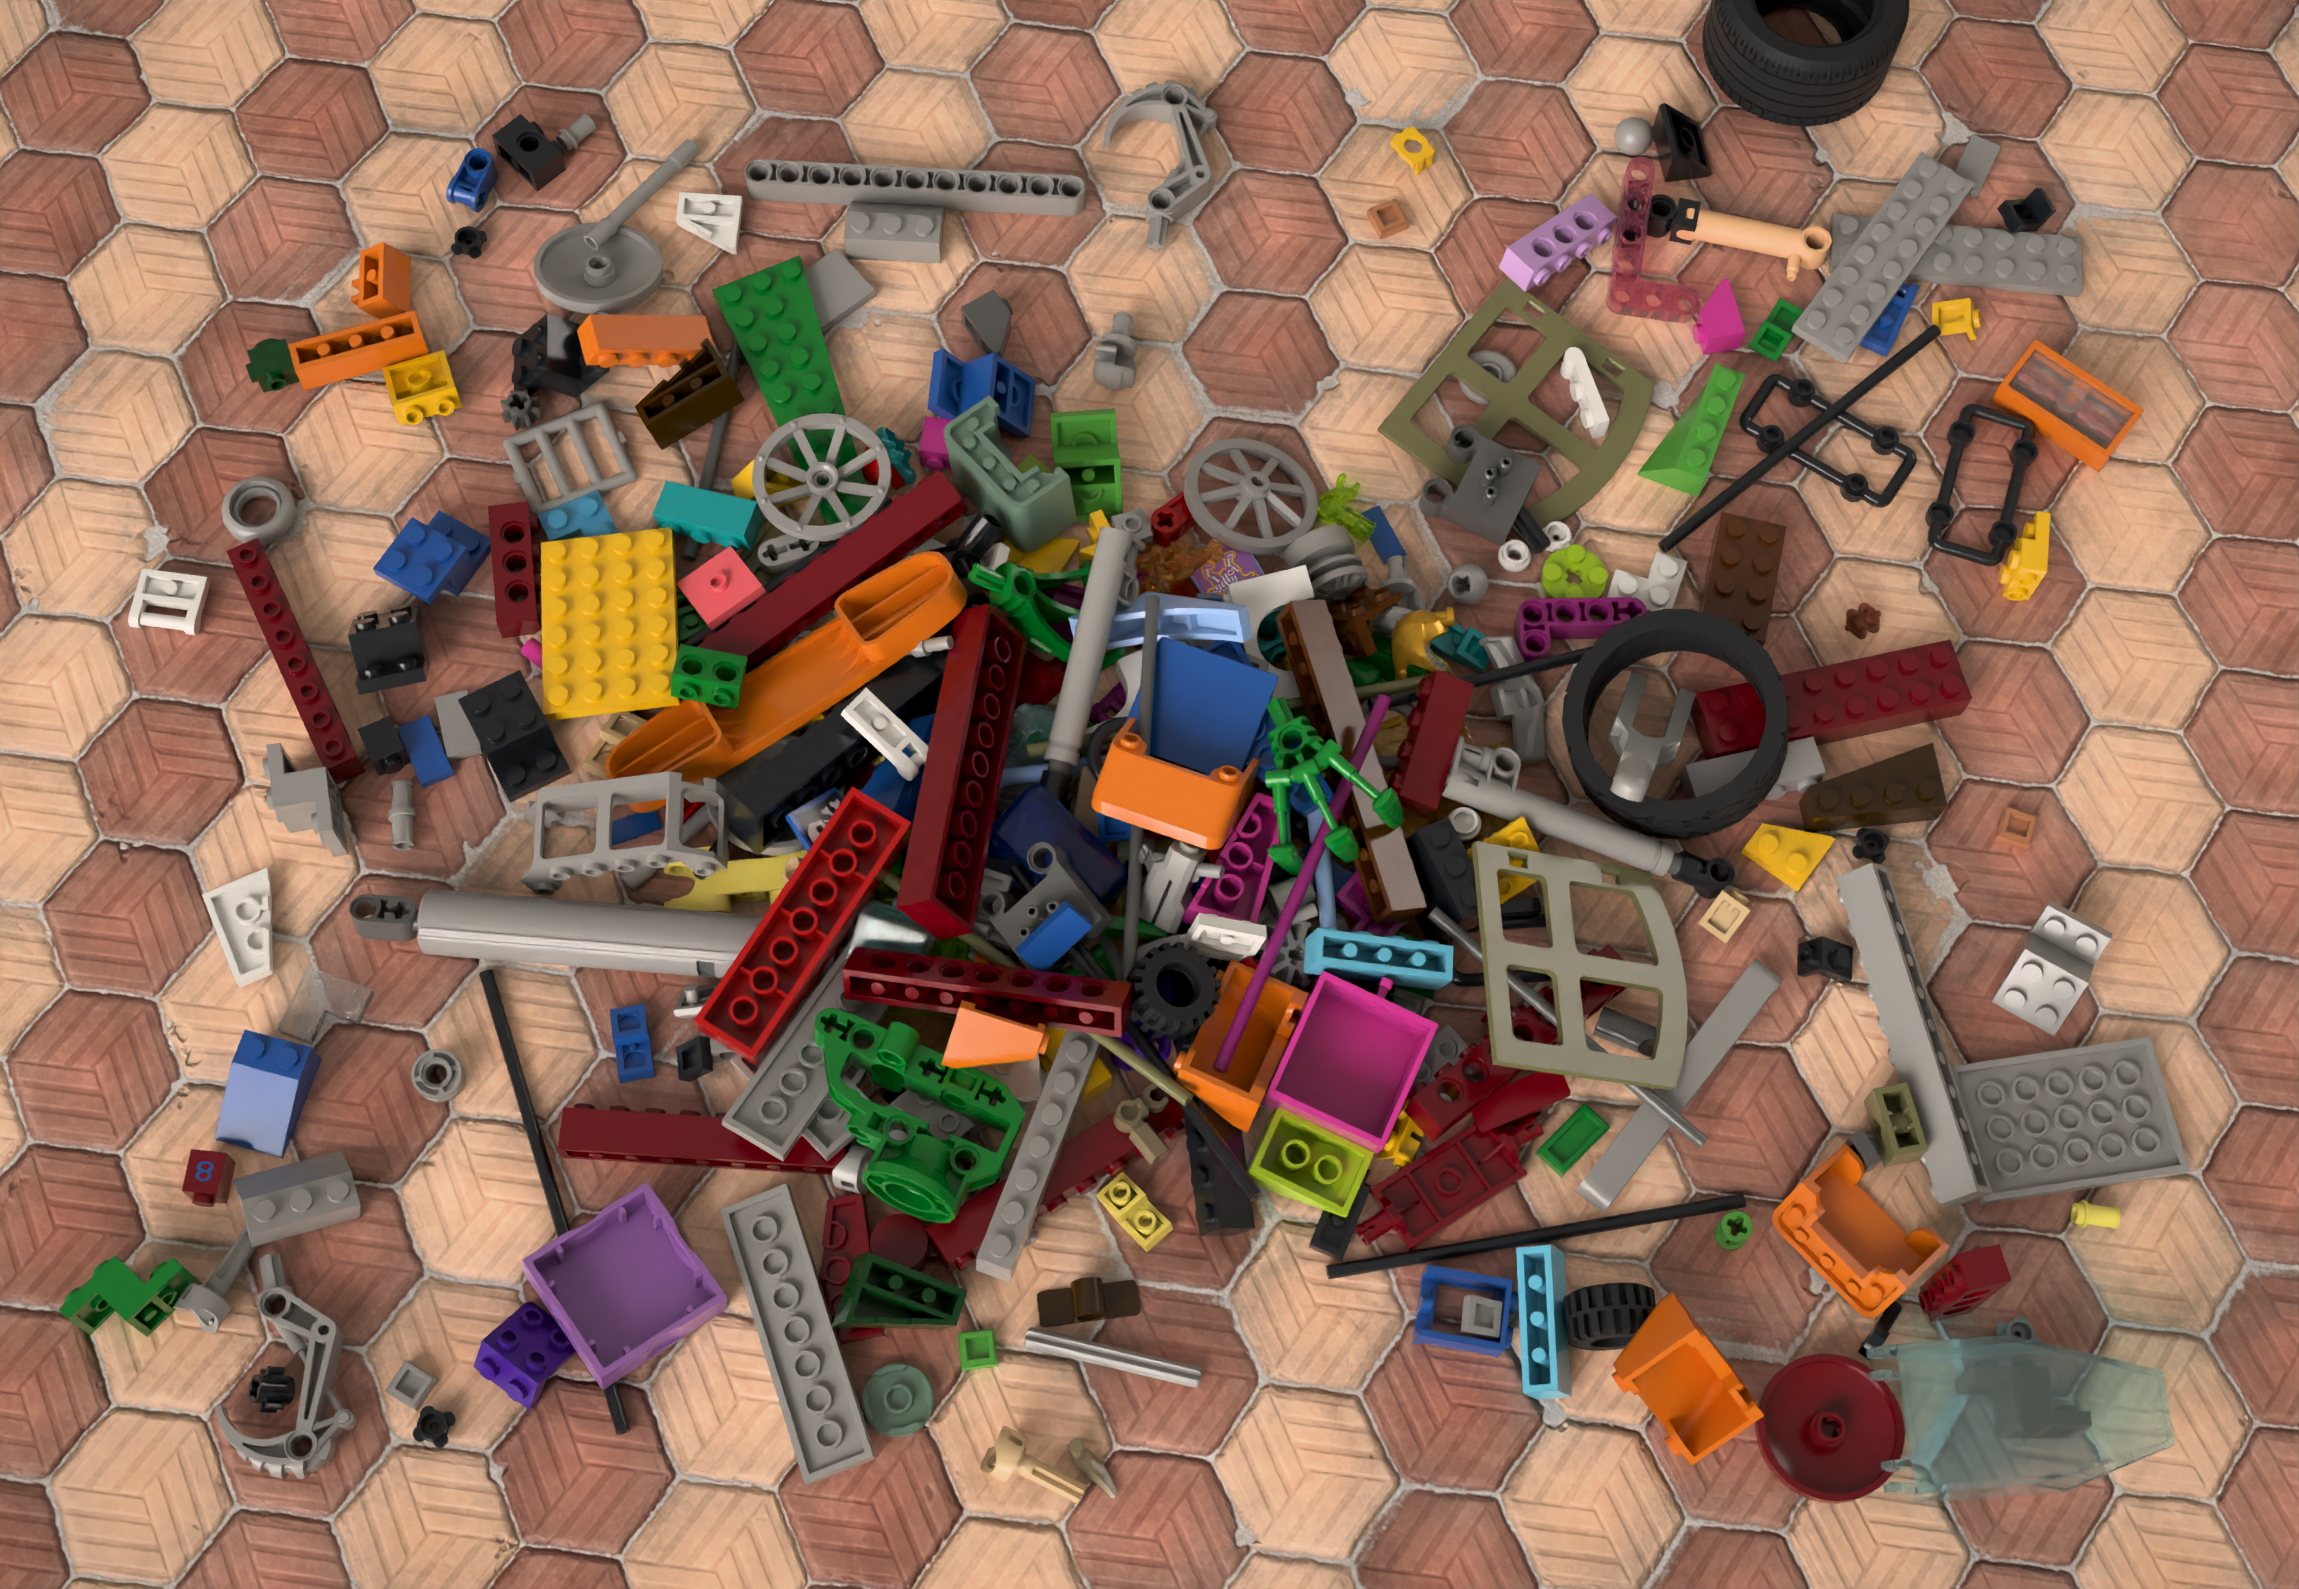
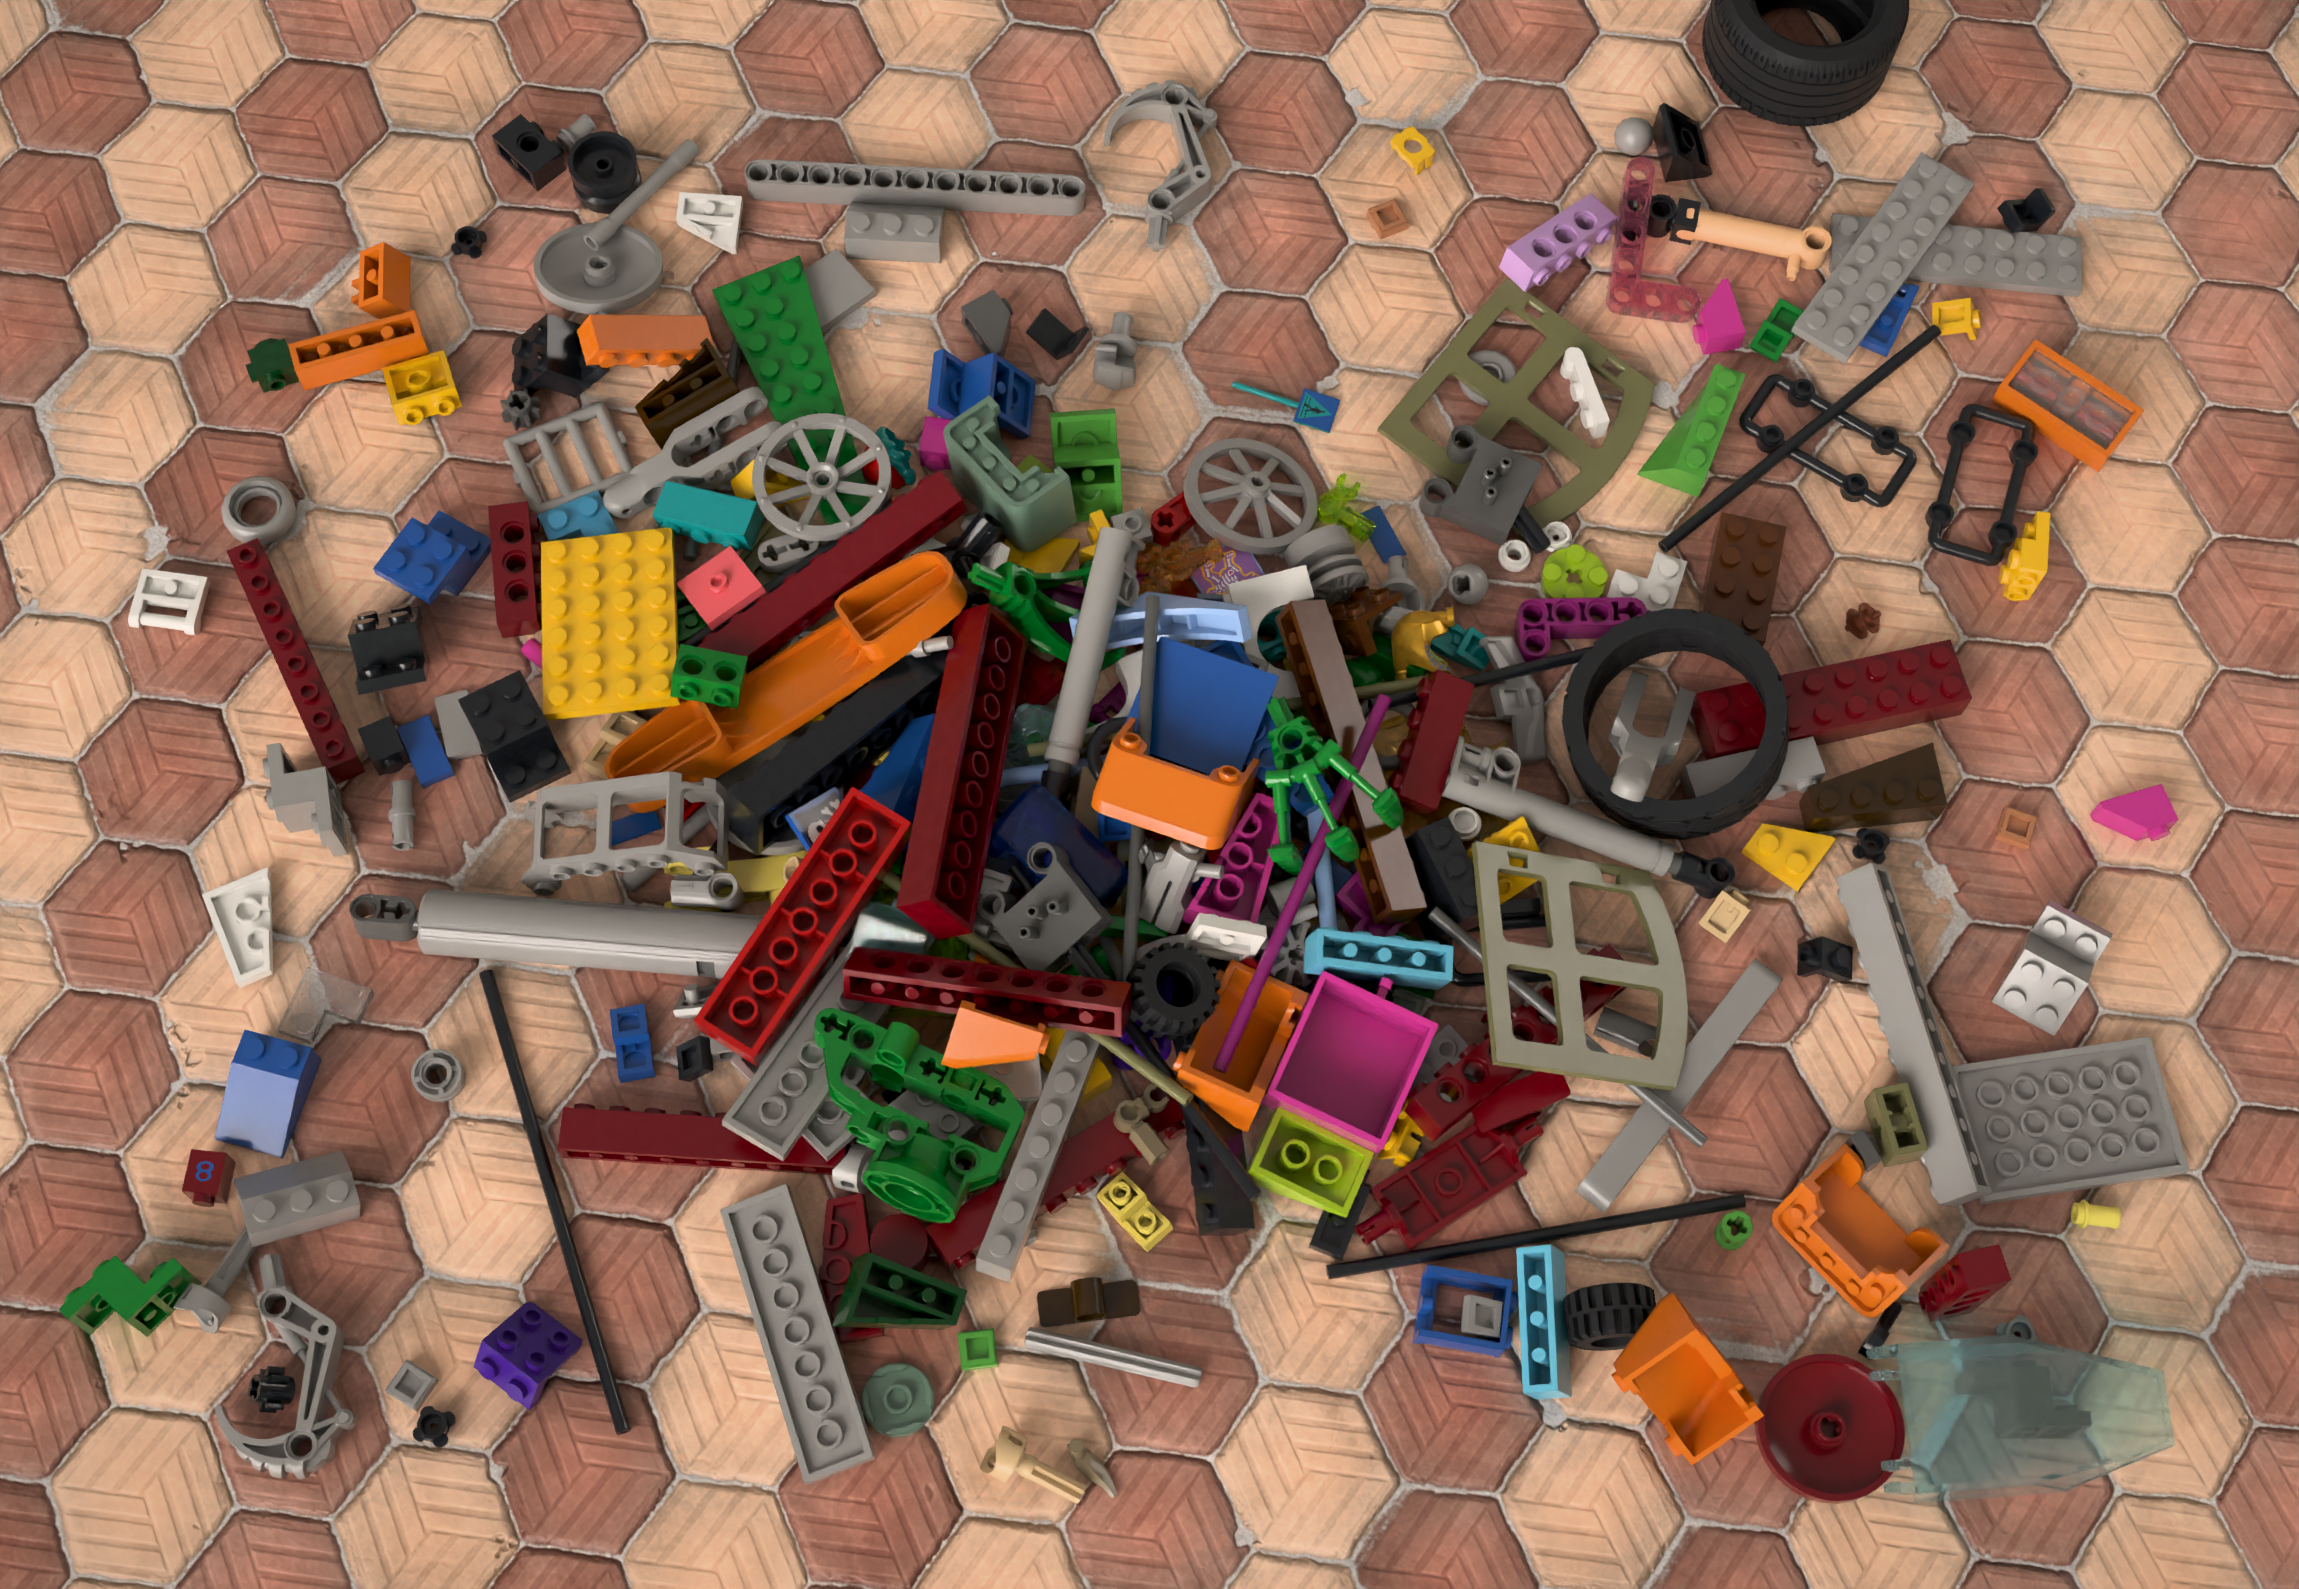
(473, 185): blue piece -> none
(603, 170): none -> black wheel
(624, 1285): medium lavender tile -> none
(648, 478): none -> light grey piece
(704, 890): none -> light grey piece
(886, 733): white plate -> none
(1054, 335): none -> black bracket
(1054, 937): blue tile -> none
(1312, 411): none -> piece
(1573, 1140): green tile -> none
(1977, 162): light grey tile -> none
(2138, 814): none -> dark pink slope

